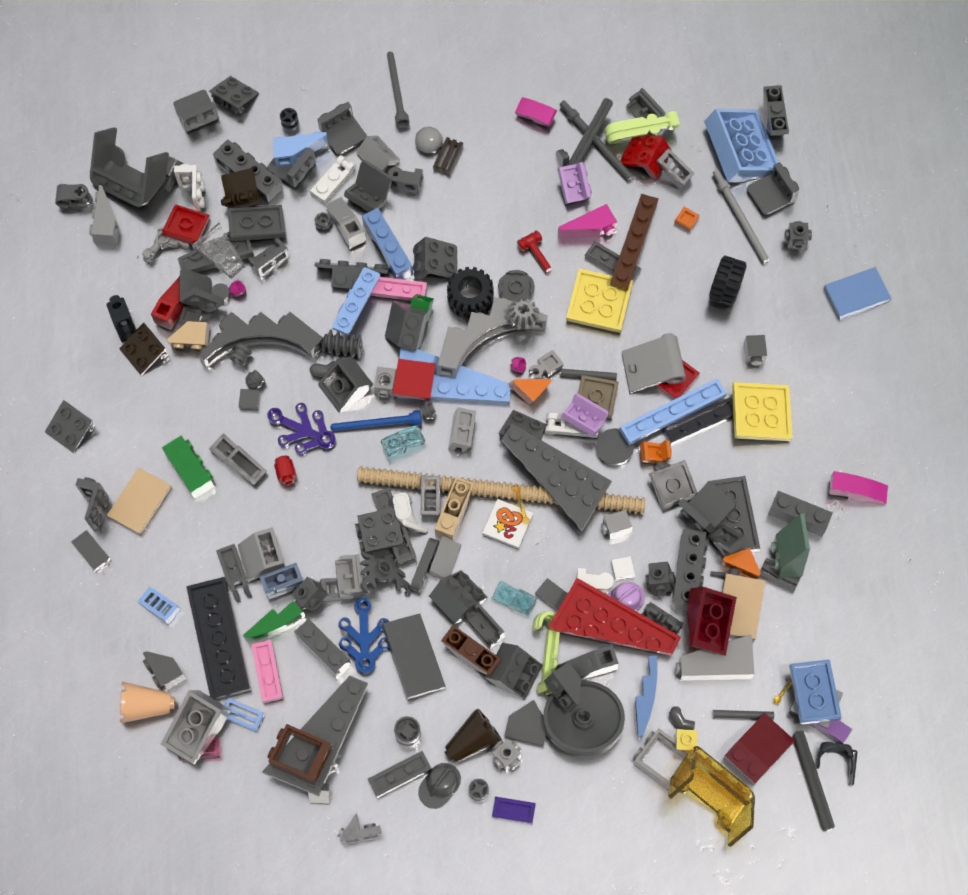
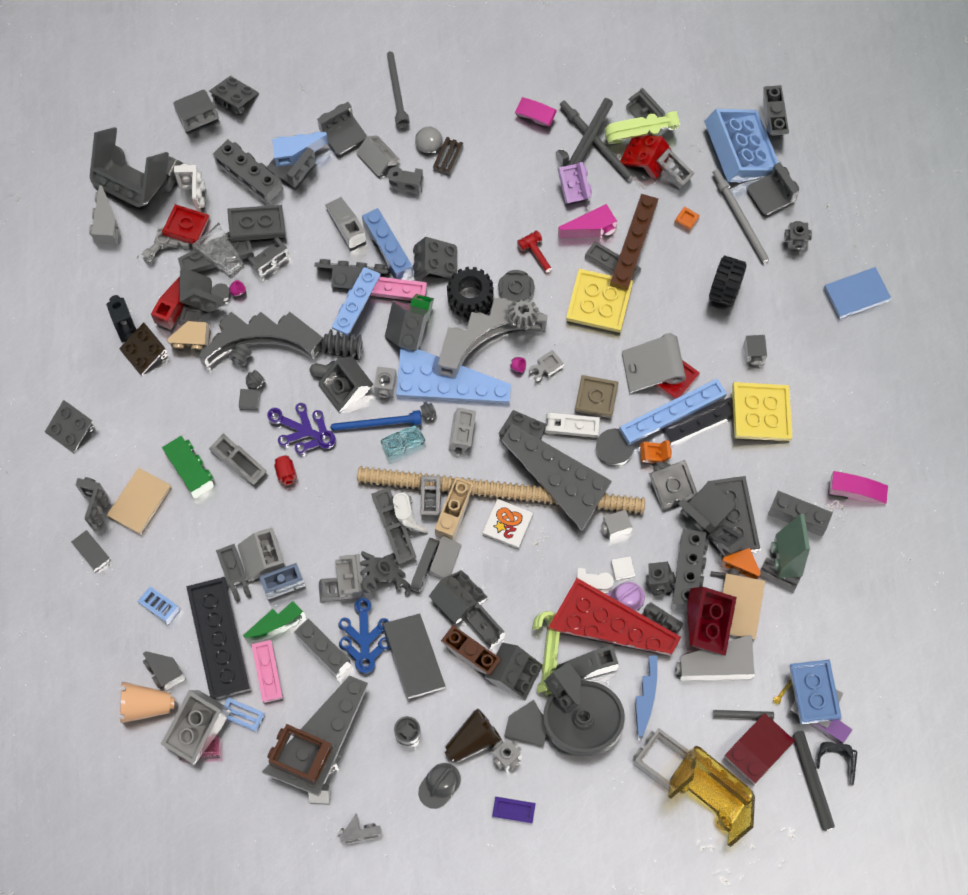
(71, 196): dark grey piece -> none
(240, 189): dark brown hinge -> none
(289, 114): black wheel -> none
(309, 594): dark grey brick -> none
(323, 217): dark grey plate -> none
(332, 179): white plate -> none
(370, 188): dark grey bracket -> none
(378, 530): dark grey bracket -> none
(399, 774): dark grey plate -> none
(414, 379): red tile -> none
(478, 786): dark grey wheel -> none
(513, 598): clear light blue slope -> none
(516, 488): clear yellow hinge -> none
(529, 388): orange slope -> none
(551, 594): dark grey tile -> none
(577, 373): dark grey bar -> none
(585, 415): lavender bracket -> none
(679, 721): dark grey arm -> none
(685, 739): light yellow bracket -> none

